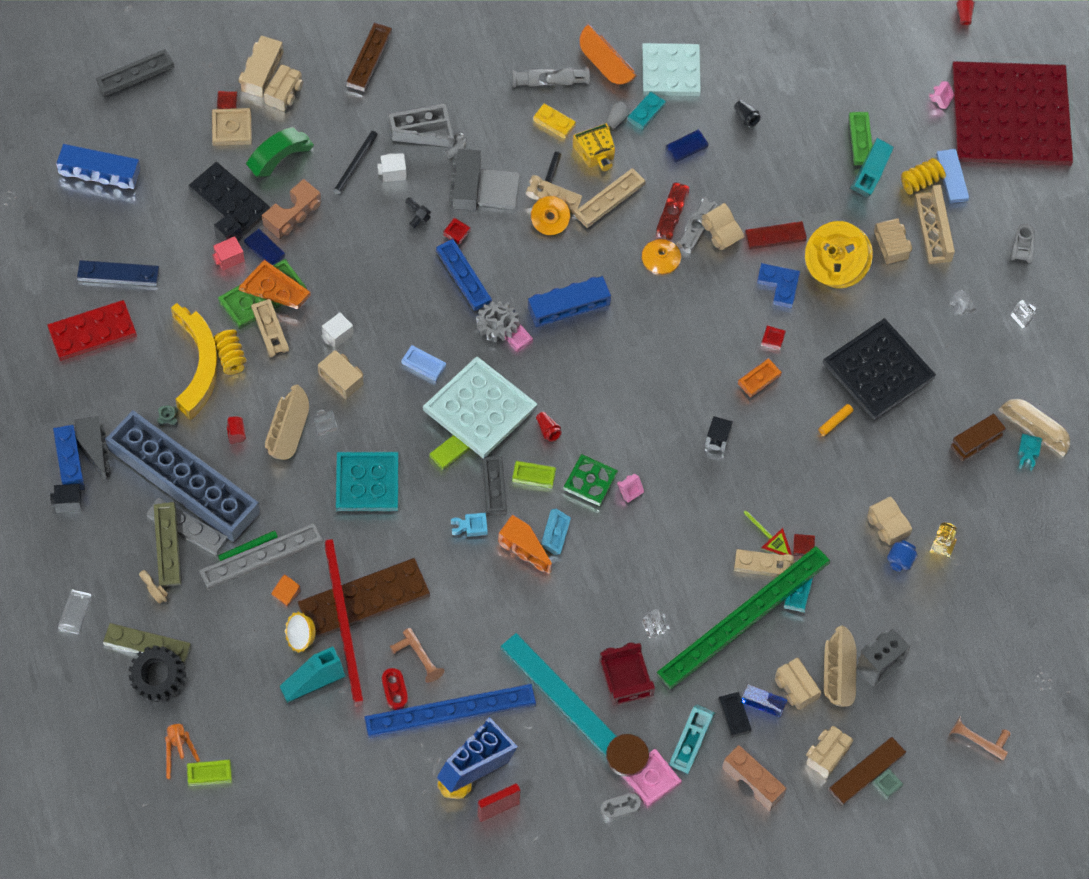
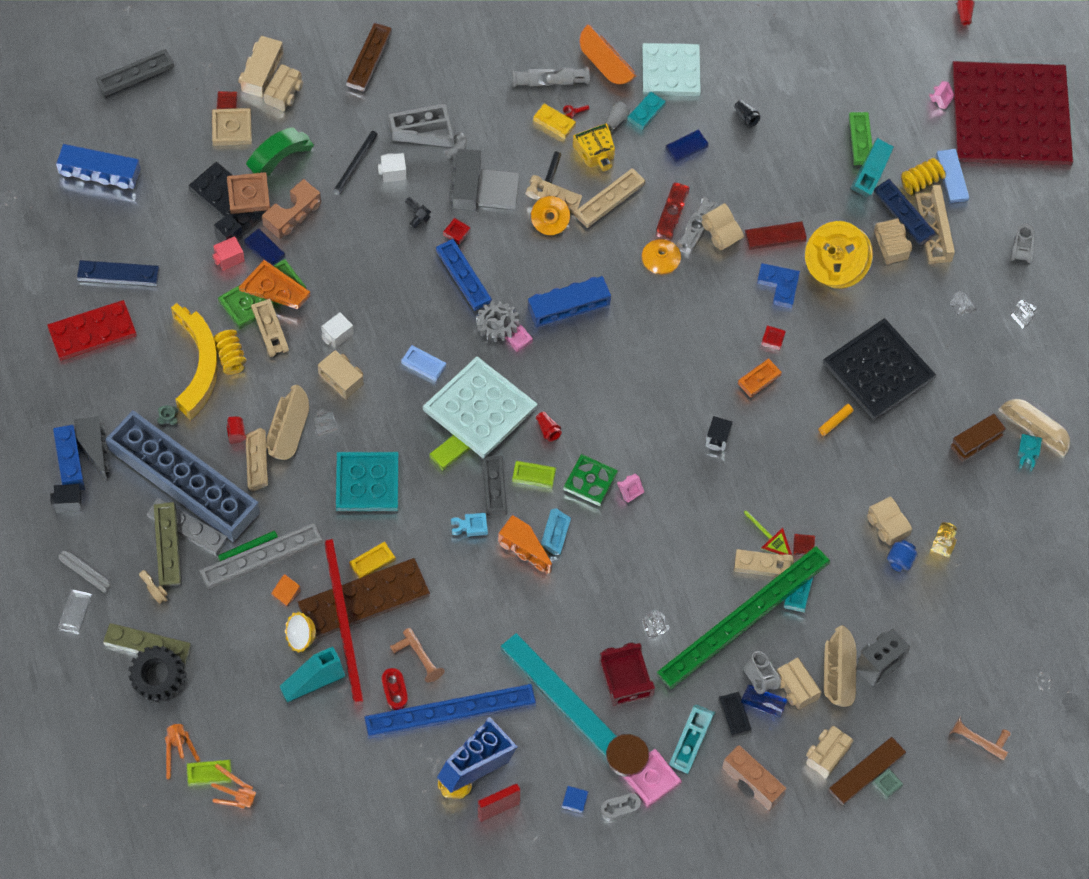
(84, 571): none -> light grey axle
(244, 796): none -> orange plant
(248, 193): none -> nougat plate
(256, 460): none -> tan tile
(372, 560): none -> yellow tile
(568, 108): none -> red hand
(575, 799): none -> blue tile
(761, 672): none -> light grey piece
(904, 211): none -> dark blue plate

